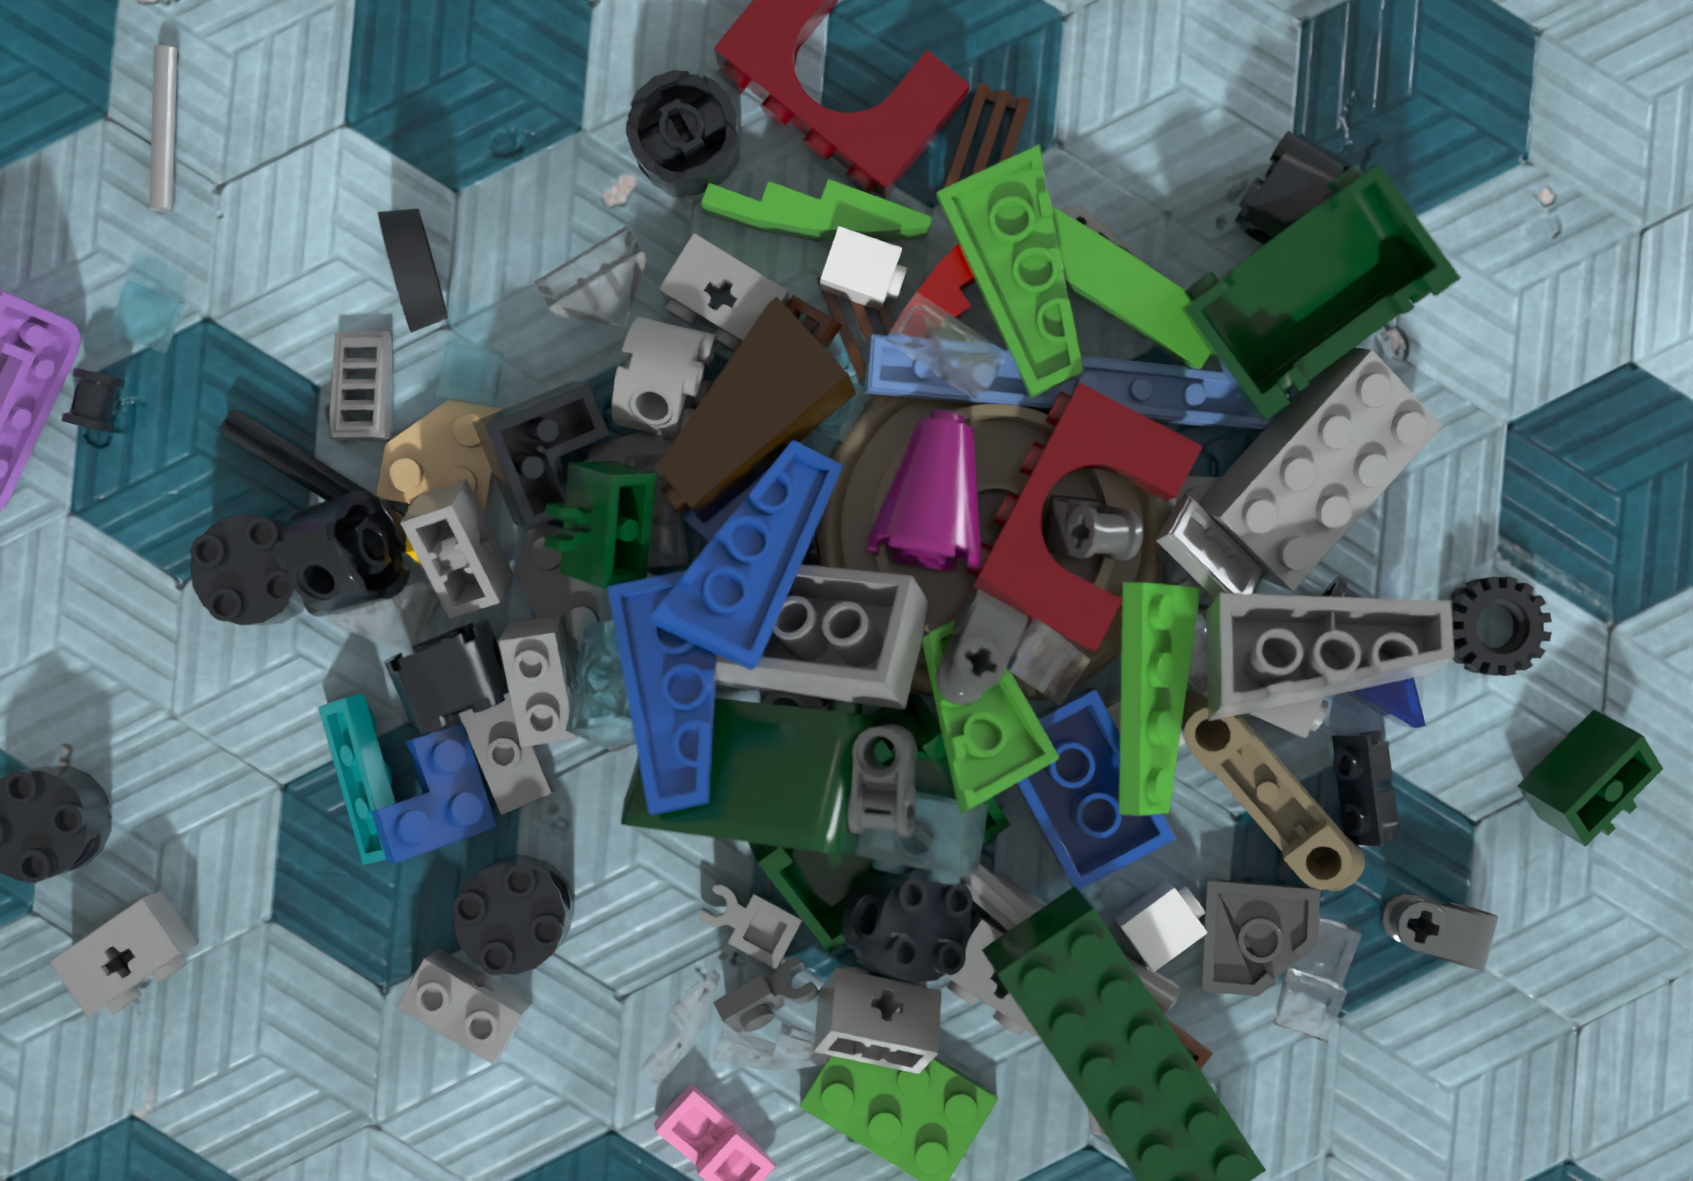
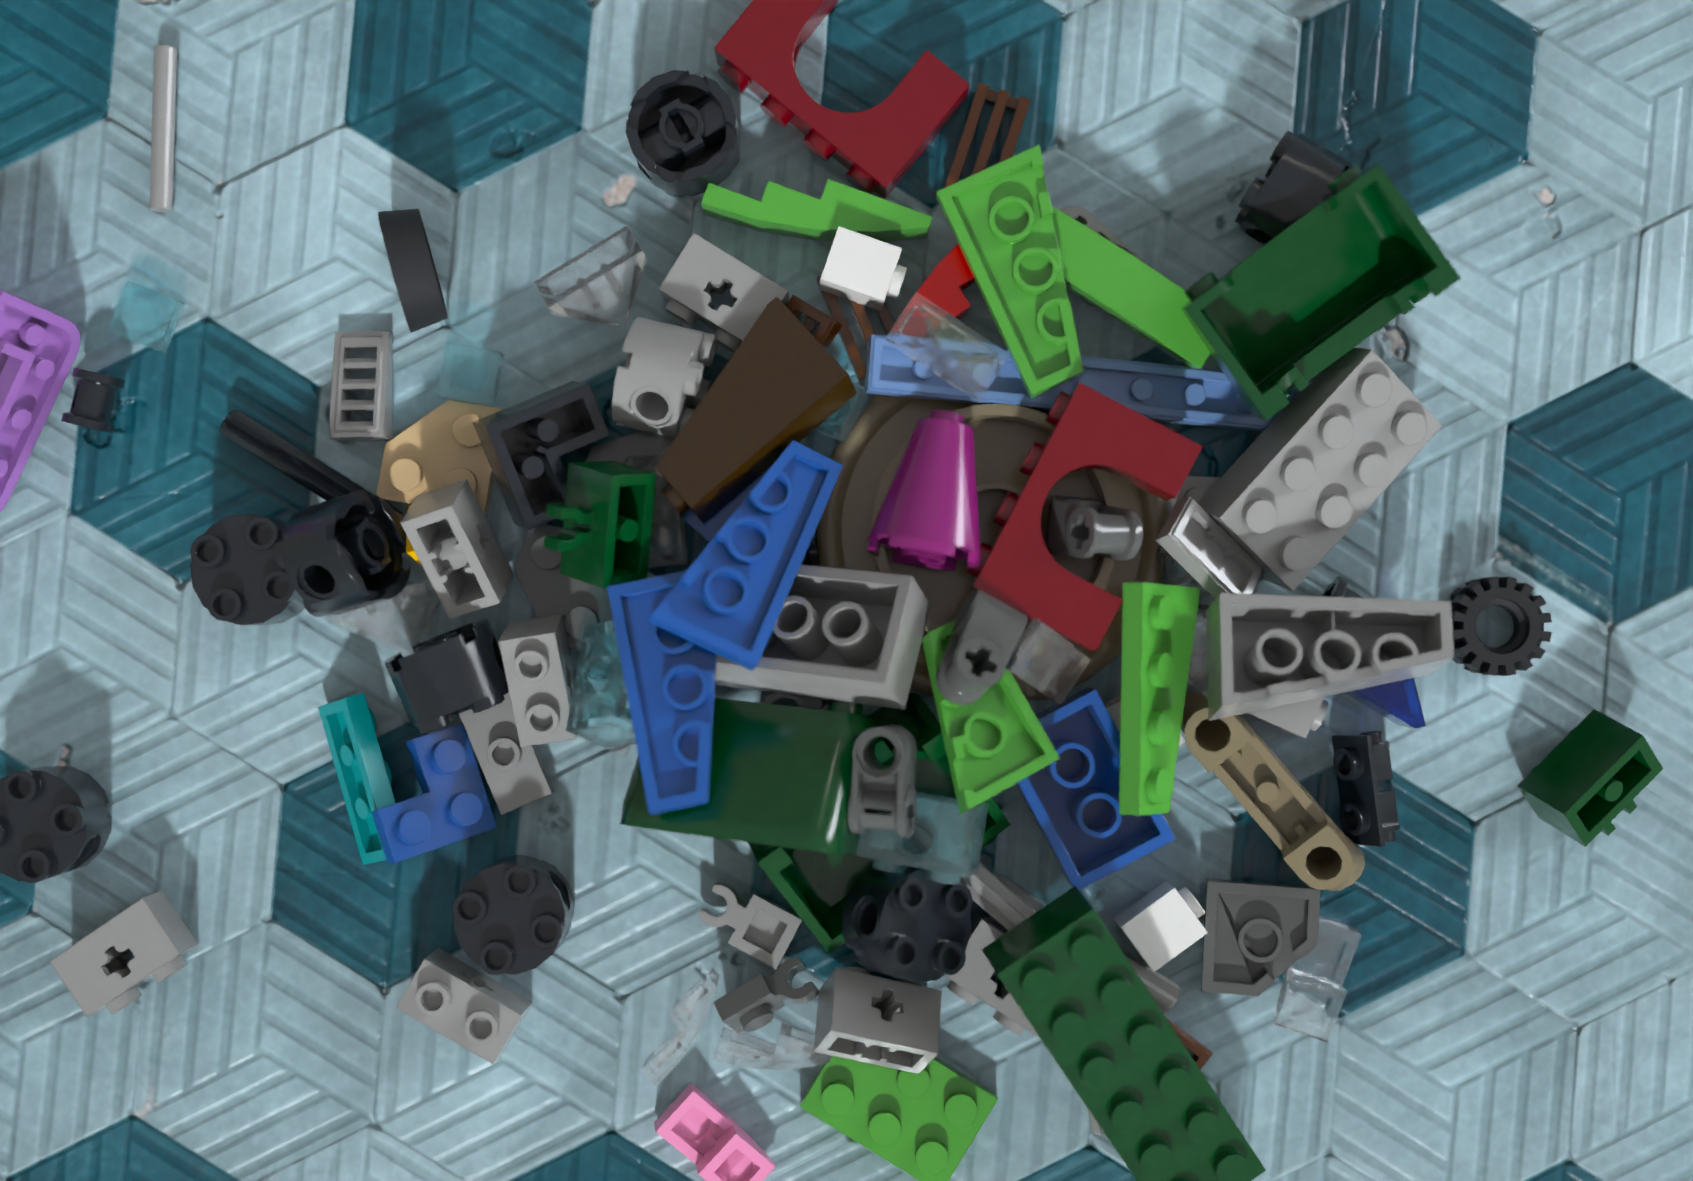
(1444, 929): dark grey piece -> none

